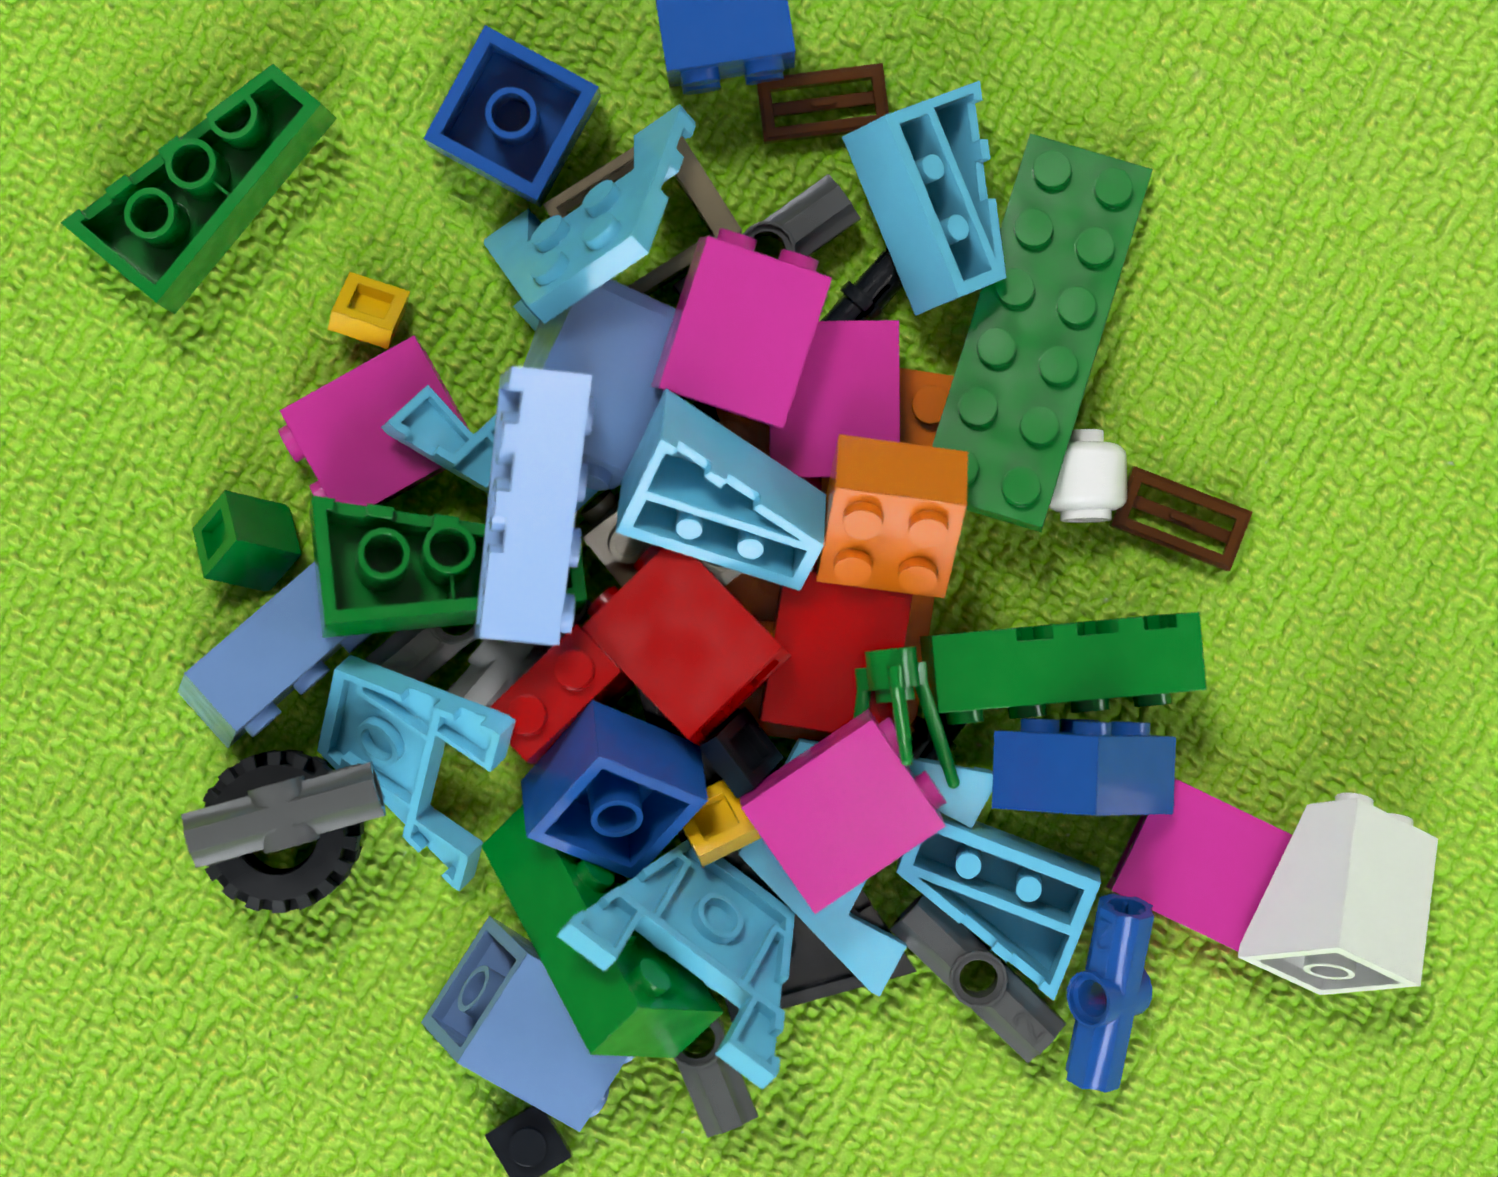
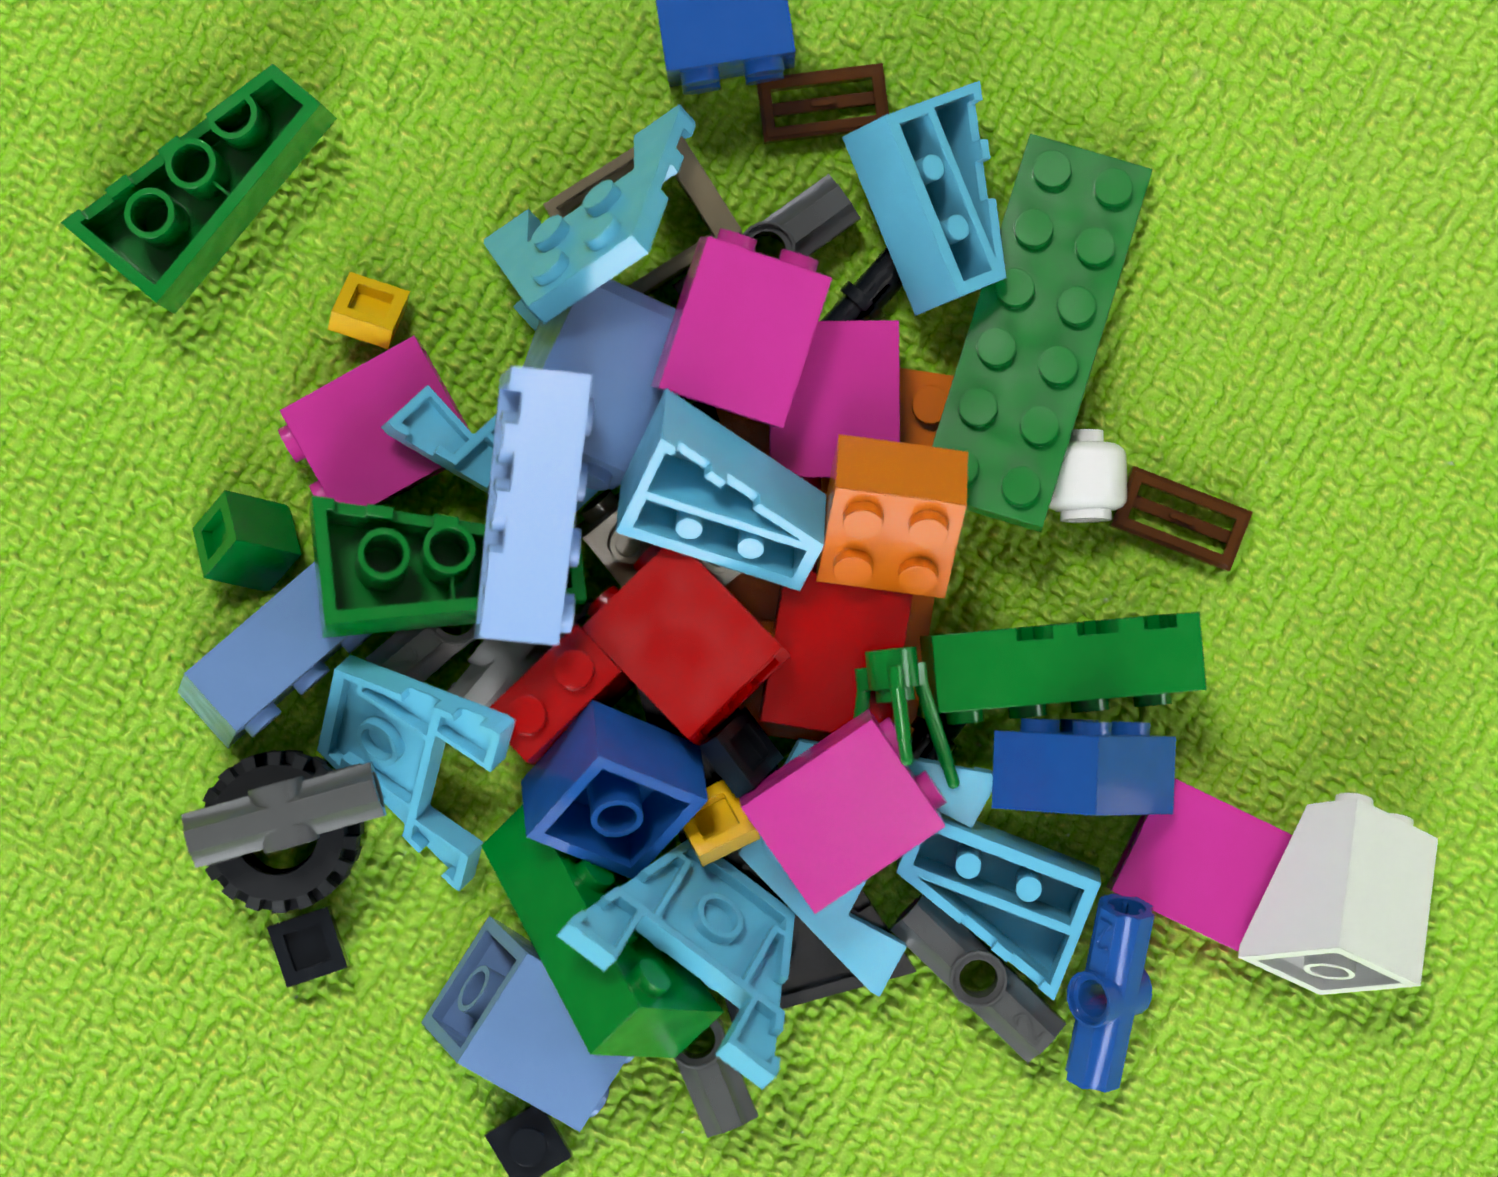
(308, 946): none -> black plate
(512, 116): blue brick -> none

